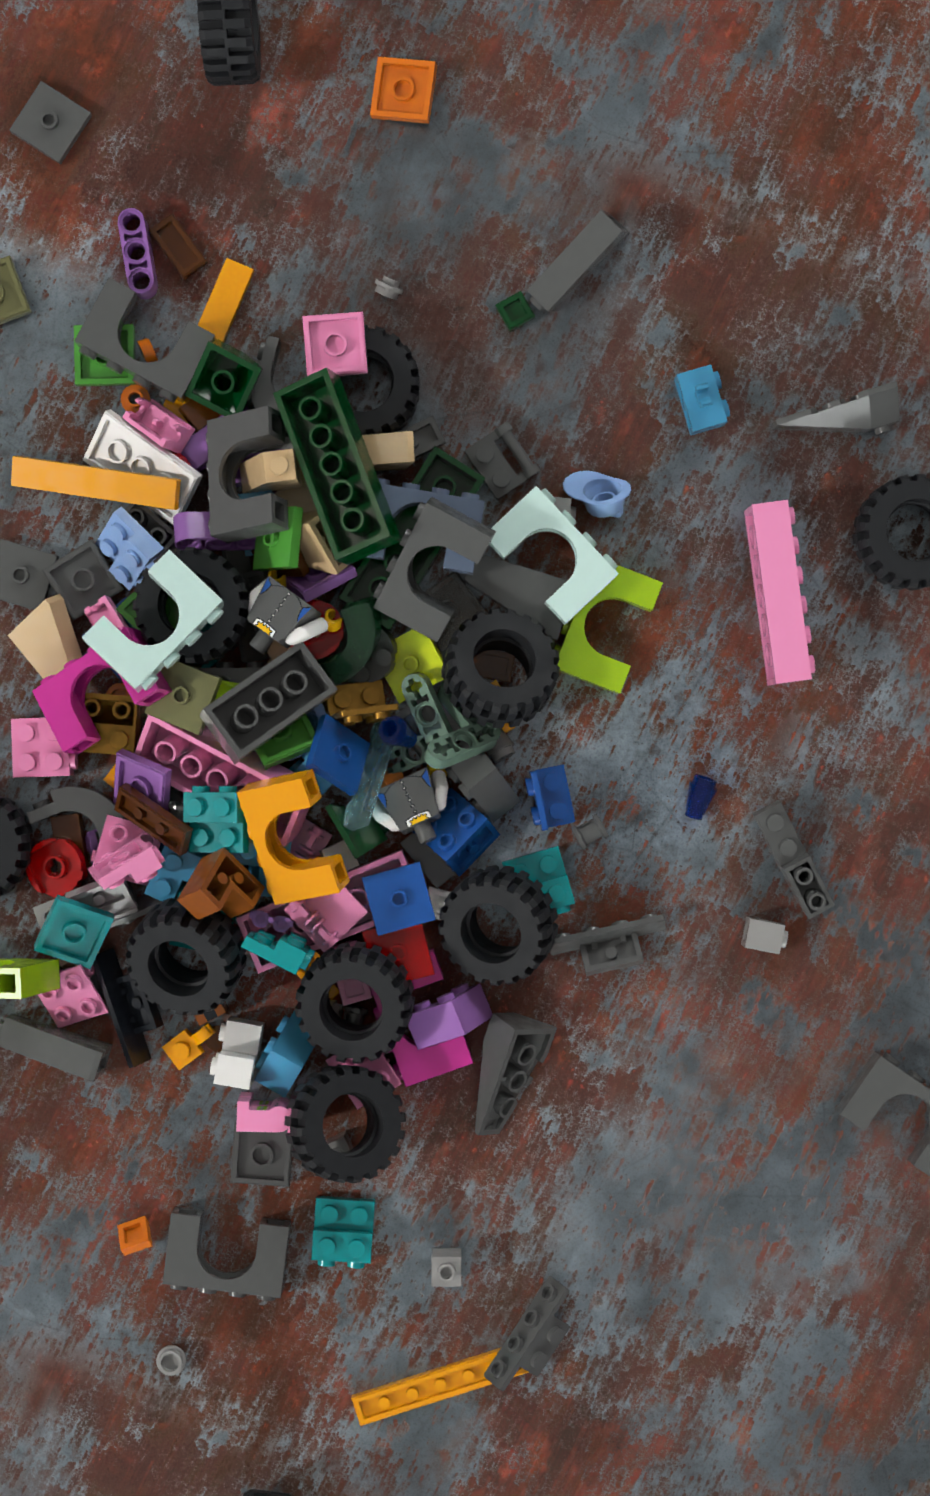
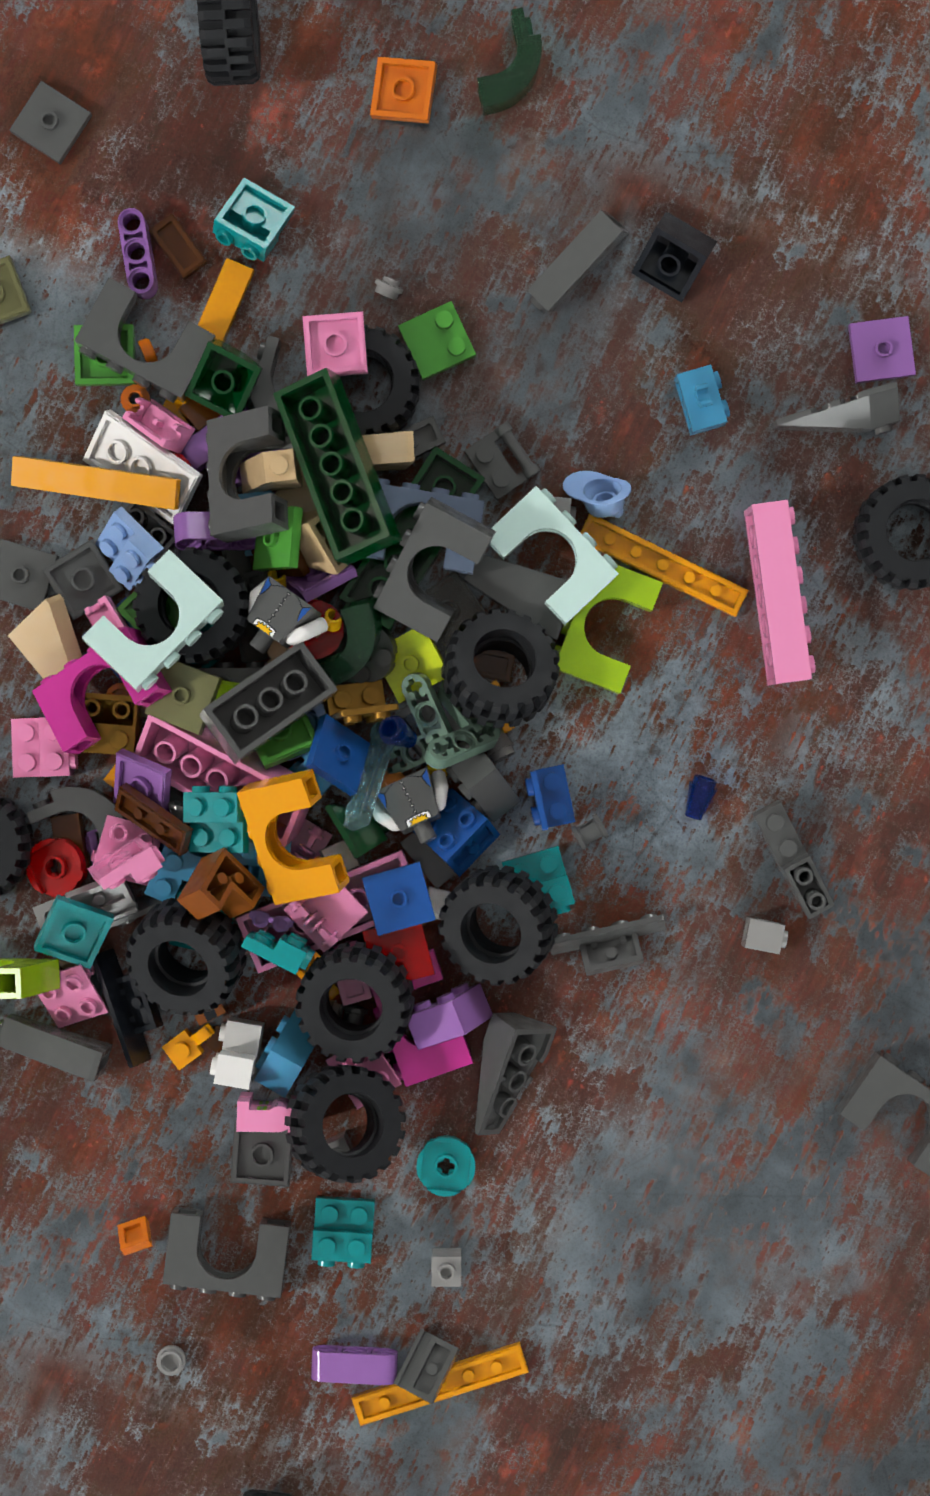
(252, 220): none -> teal plate
(354, 1364): none -> medium lavender beam
(426, 1366): none -> dark grey plate
(437, 340): none -> bright green plate
(457, 1177): none -> teal plate
(510, 86): none -> clear green arch
(515, 311): dark green tile -> none
(532, 1338): dark grey bracket -> none
(665, 566): none -> light orange tile
(673, 256): none -> black slope
(881, 349): none -> medium lavender plate

